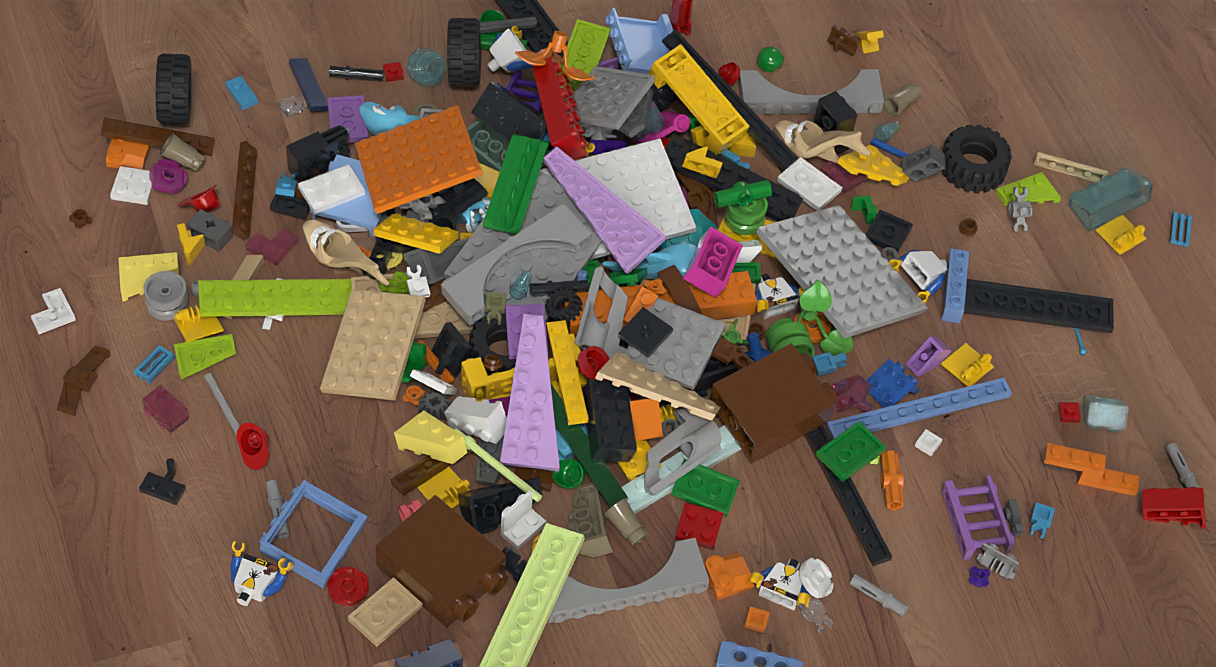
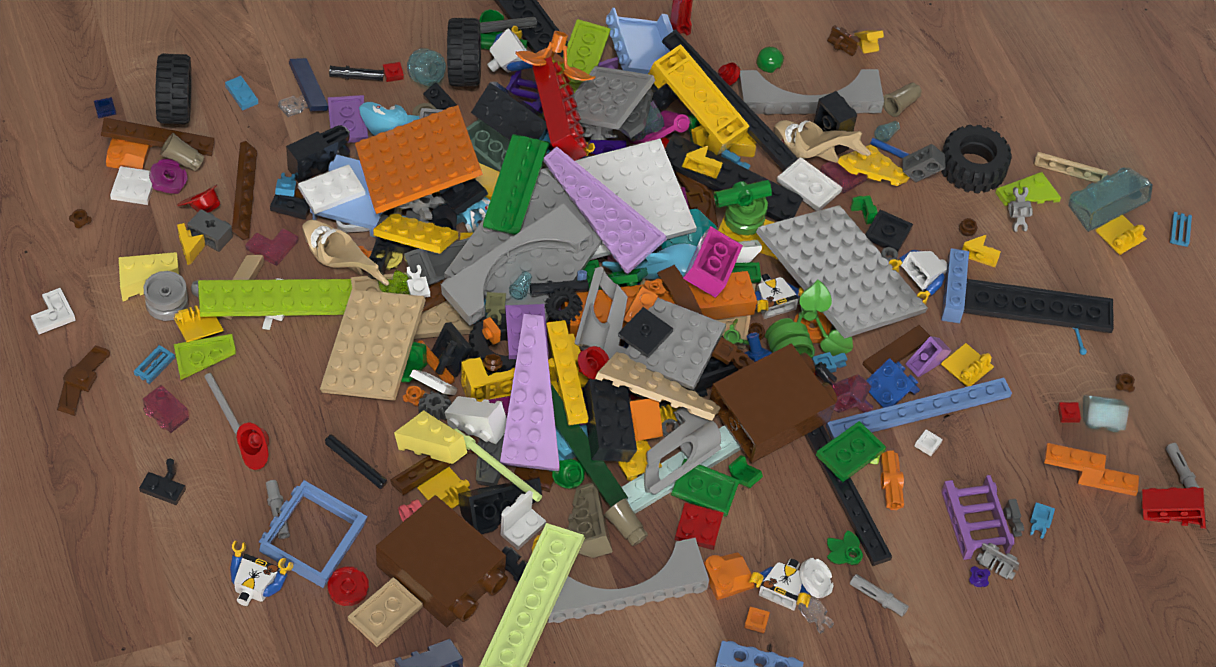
(104, 107): none -> clear blue tile
(355, 461): none -> black axle
(439, 97): none -> black hinge
(491, 331): none -> orange plate
(745, 473): none -> green bracket
(824, 373): none -> black pin
(843, 548): none -> green plate
(897, 349): none -> reddish brown tile
(981, 253): none -> yellow slope
(1125, 378): none -> reddish brown plate

